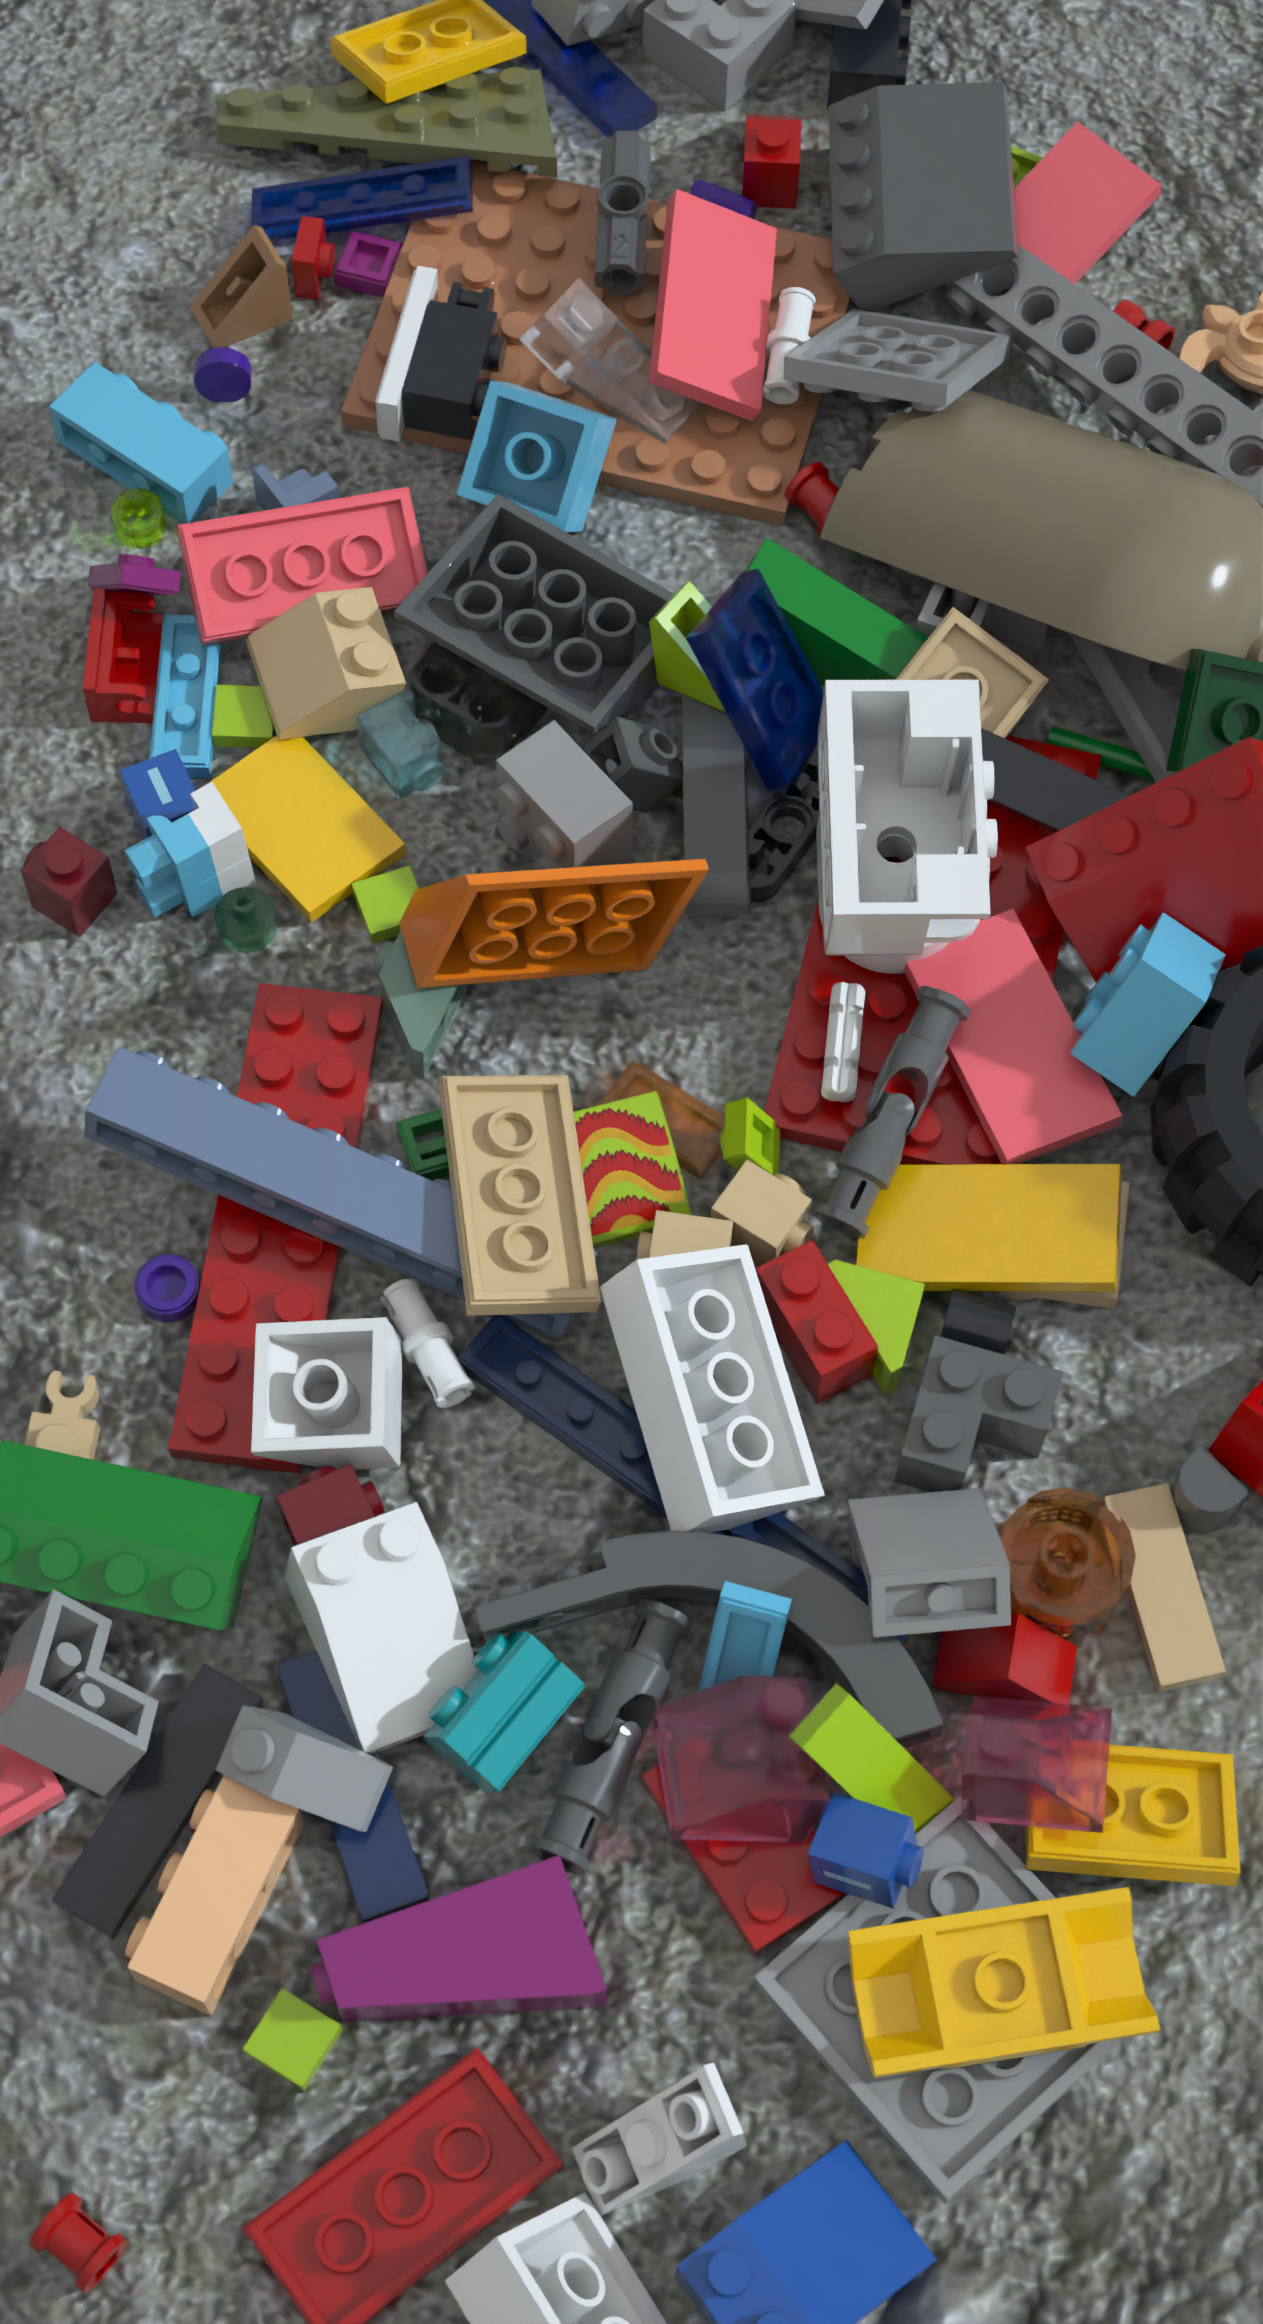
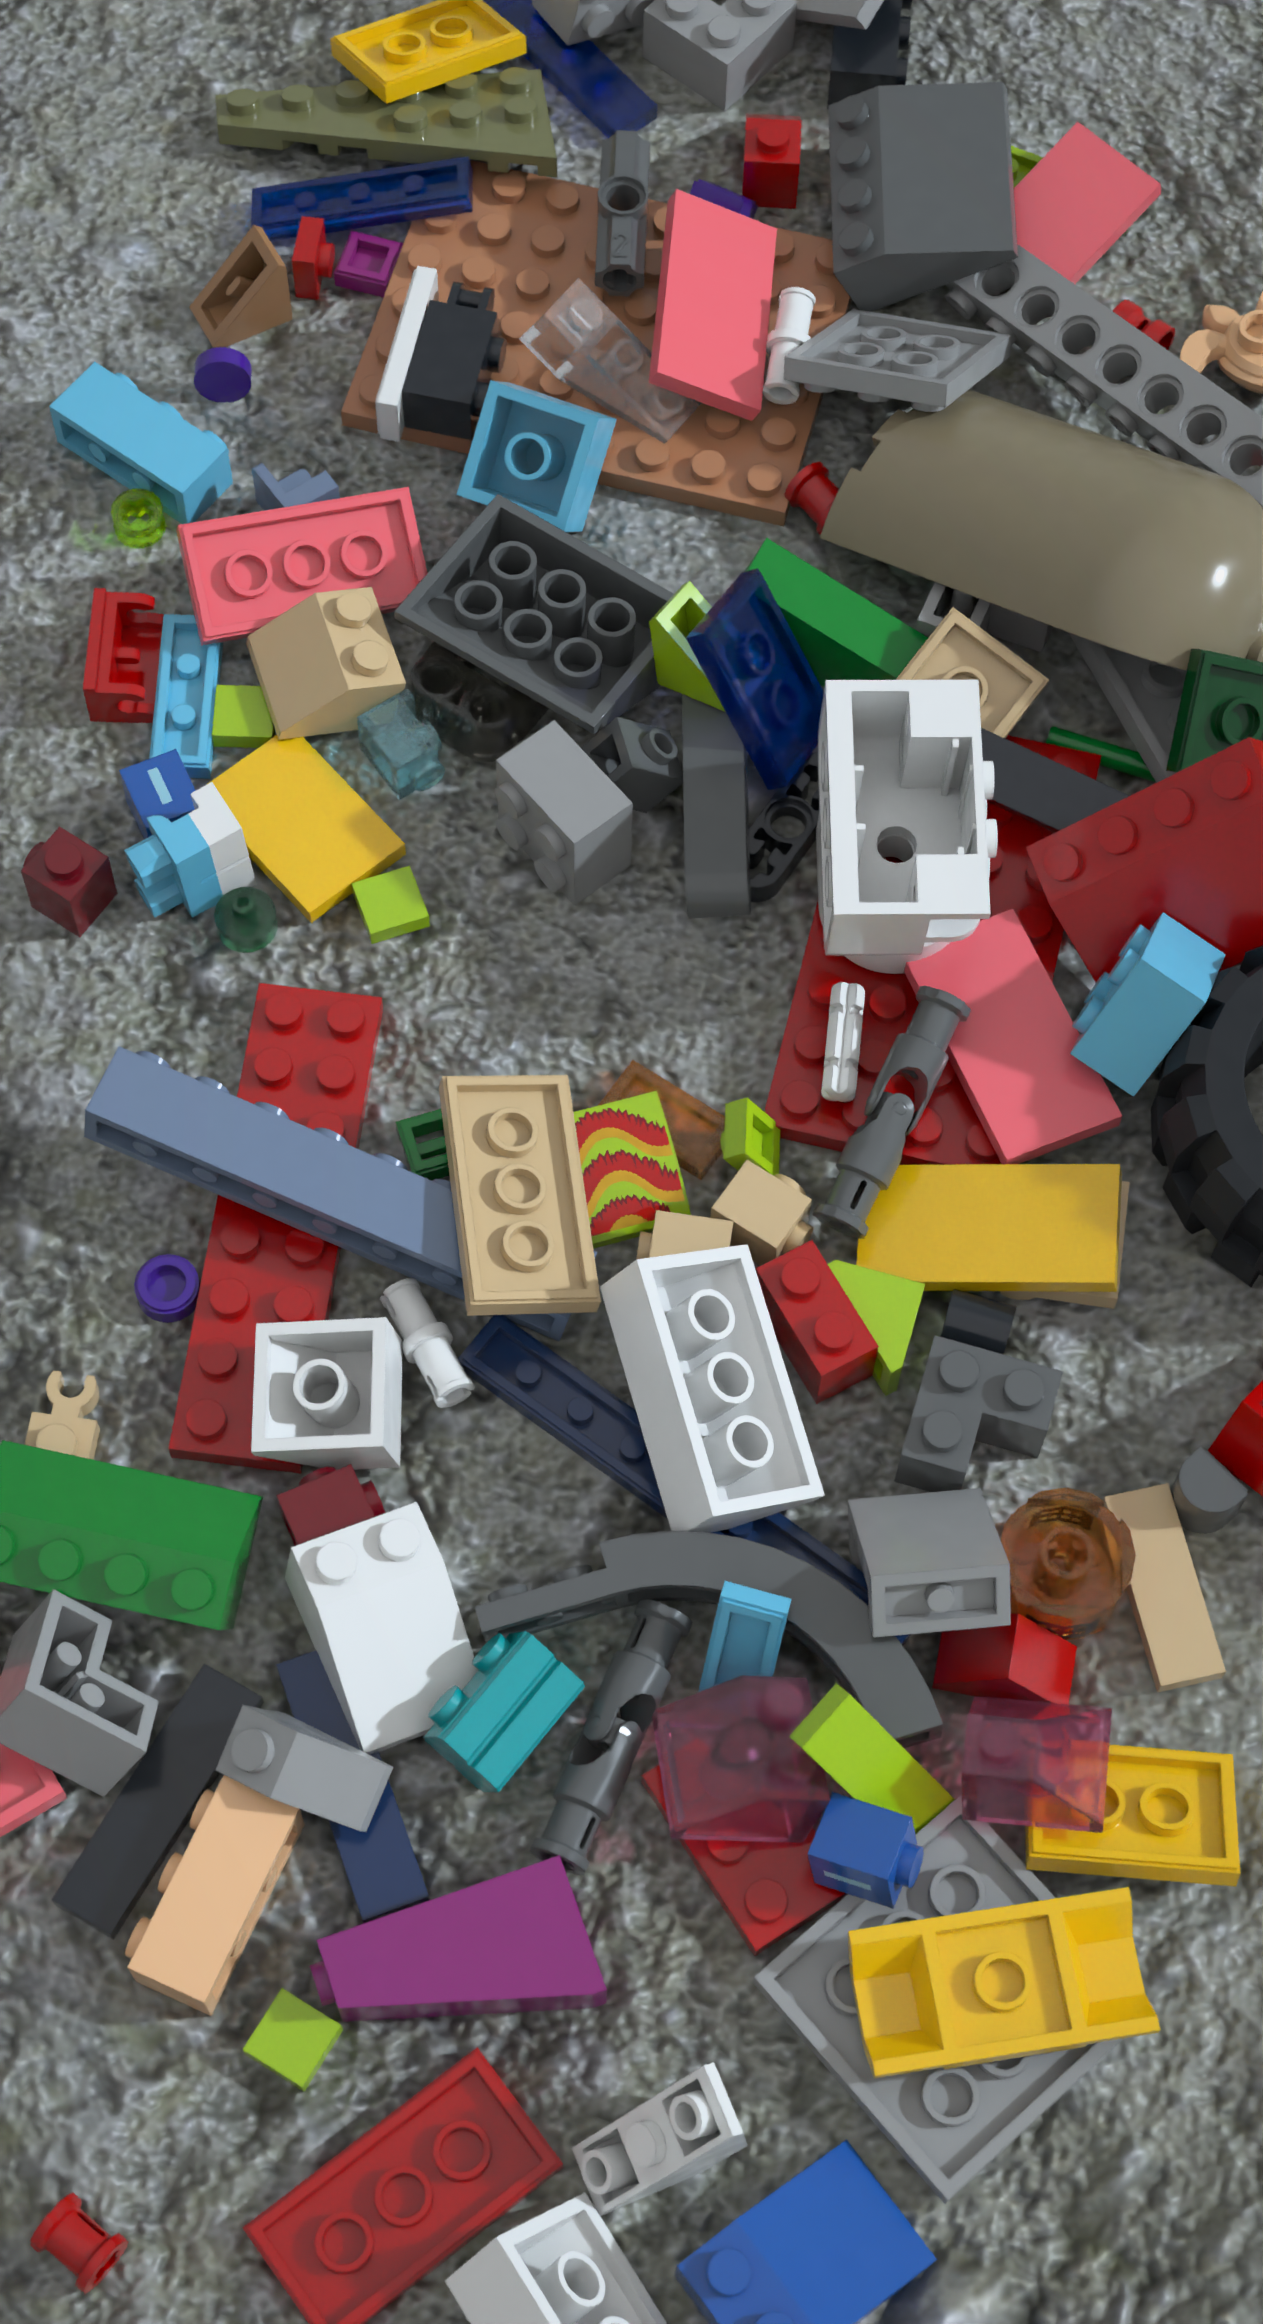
(134, 575): magenta plate -> none
(415, 1014): sand green slope -> none
(546, 921): orange slope -> none

